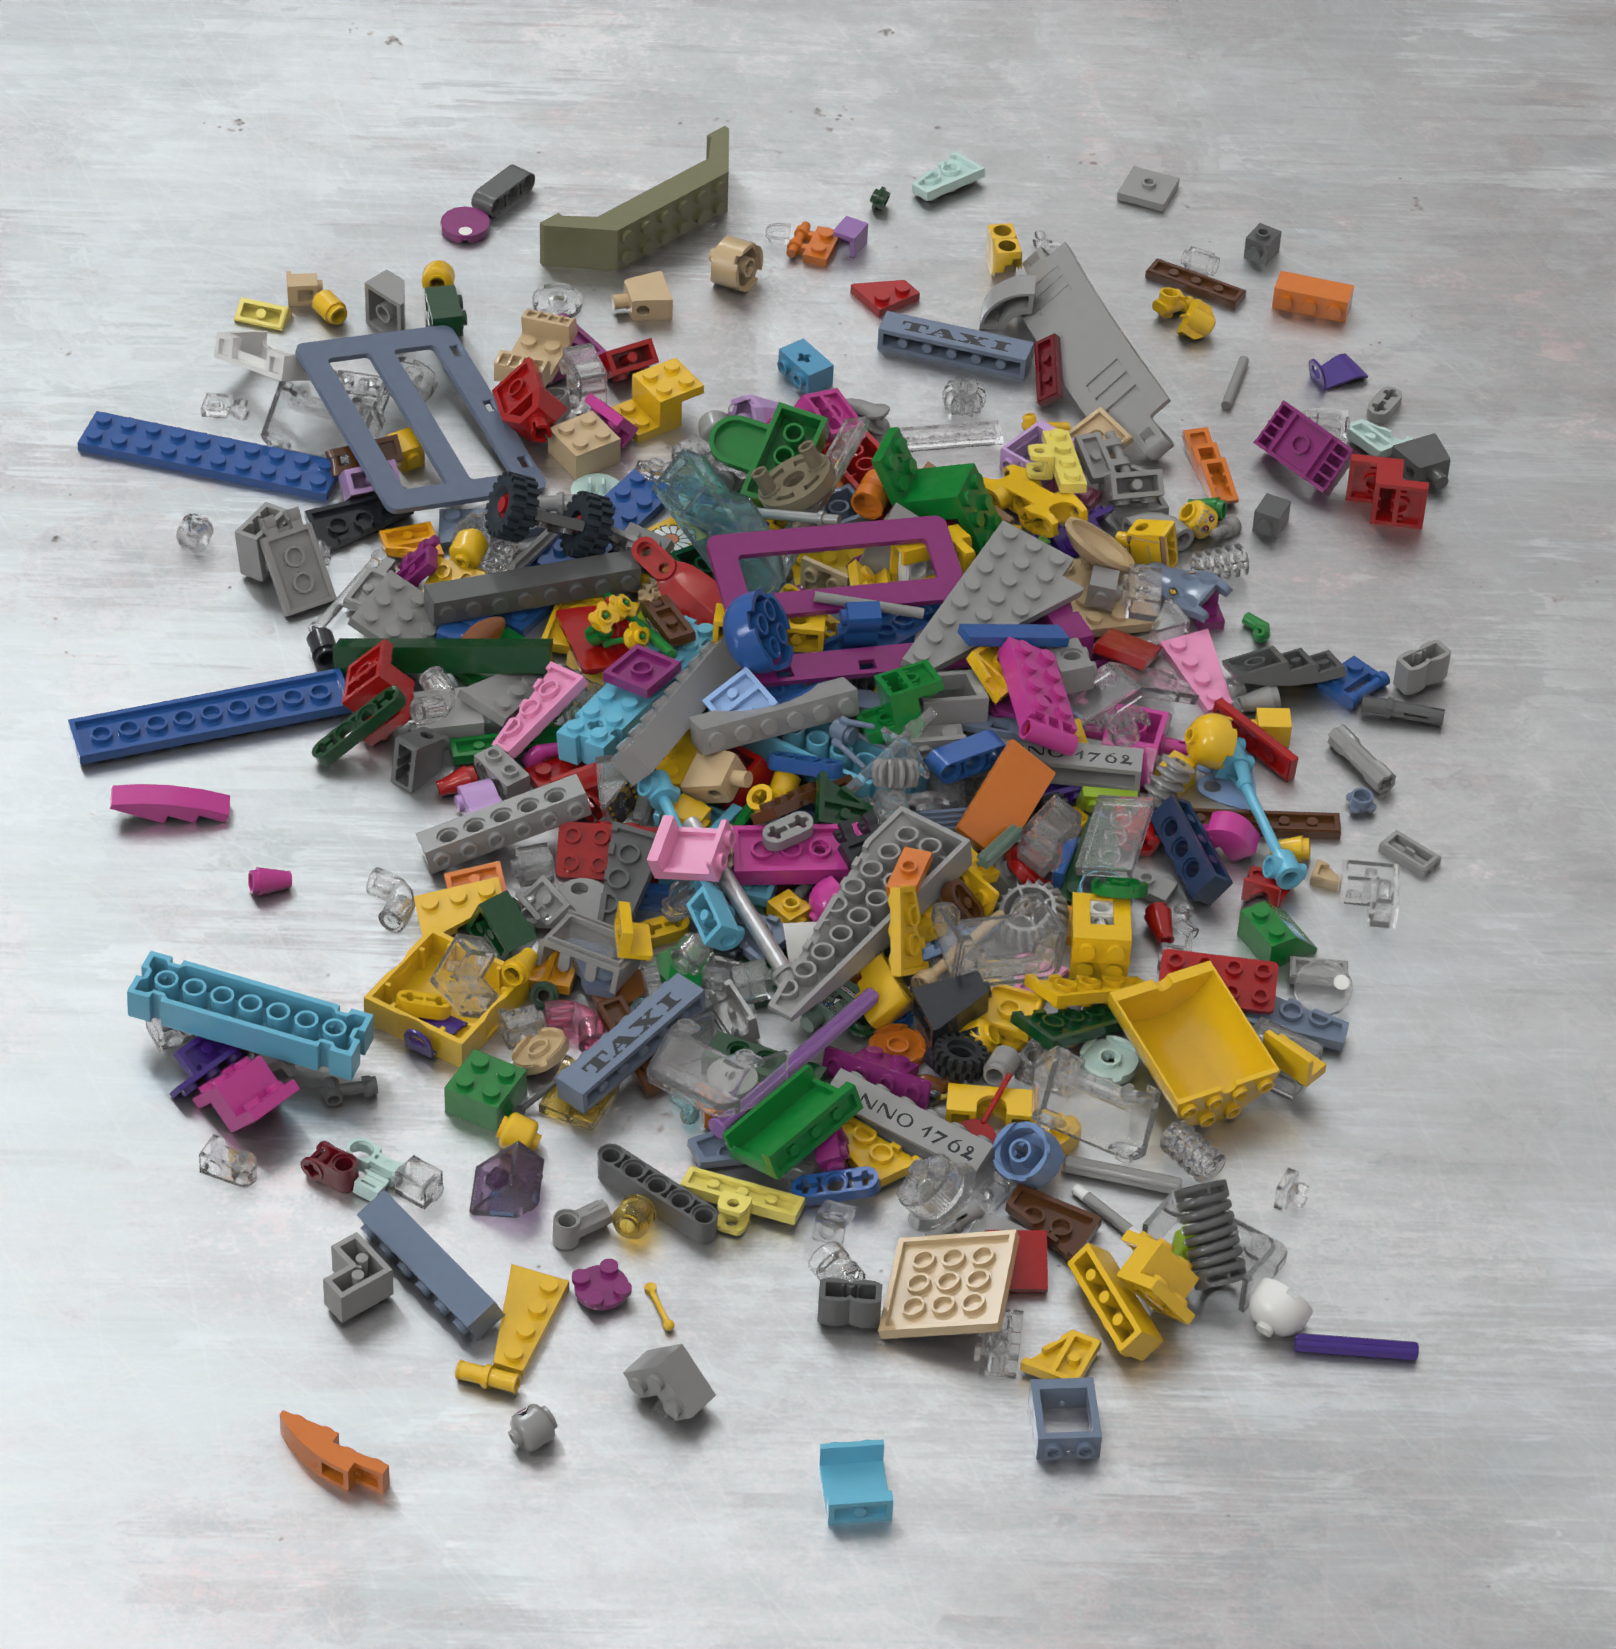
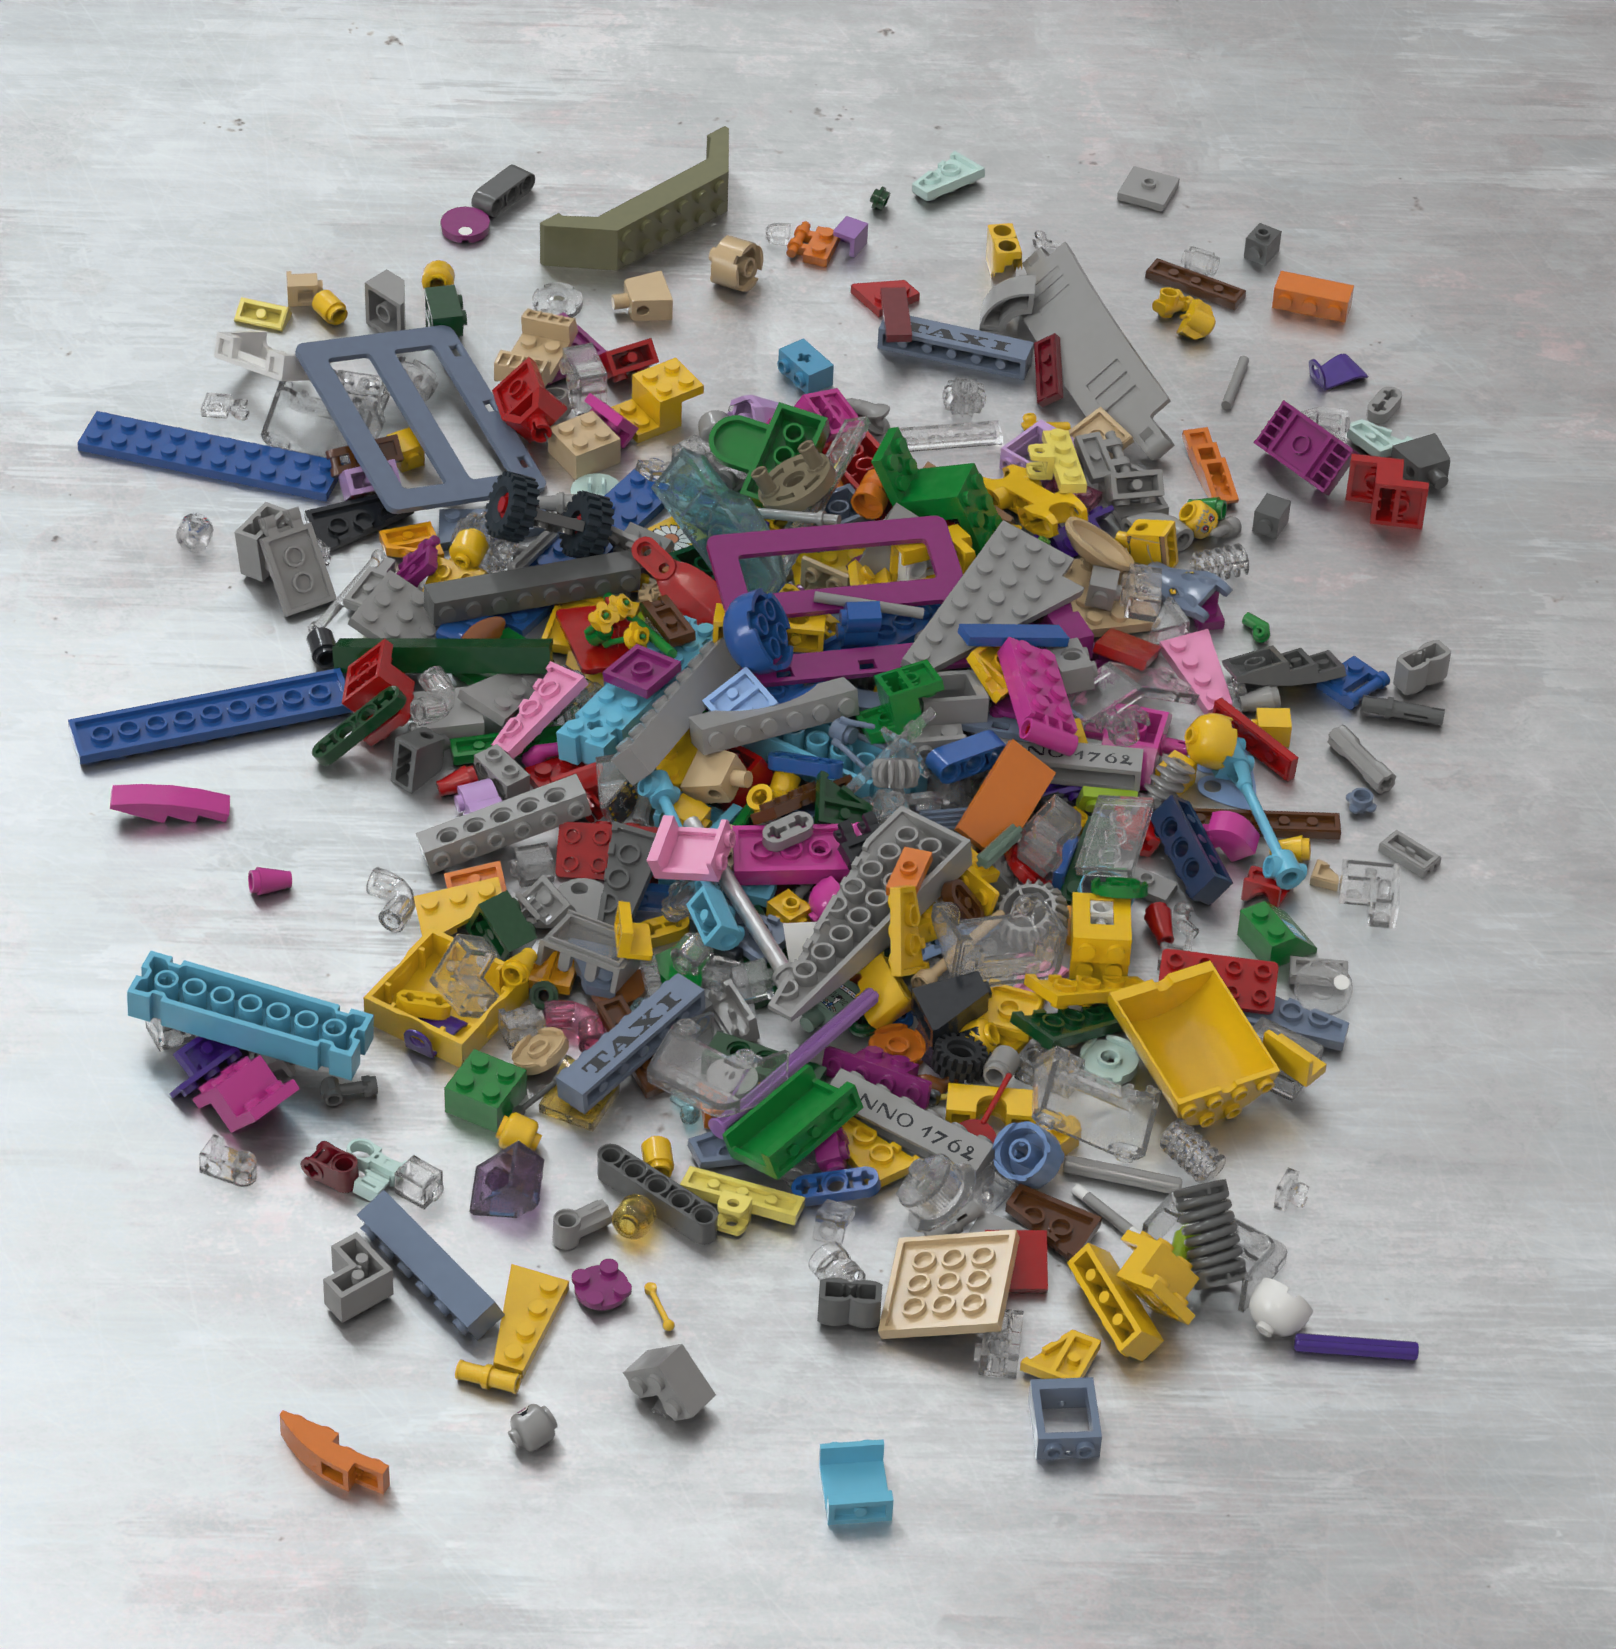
(658, 1154): none -> yellow brick
(896, 314): none -> dark red tile

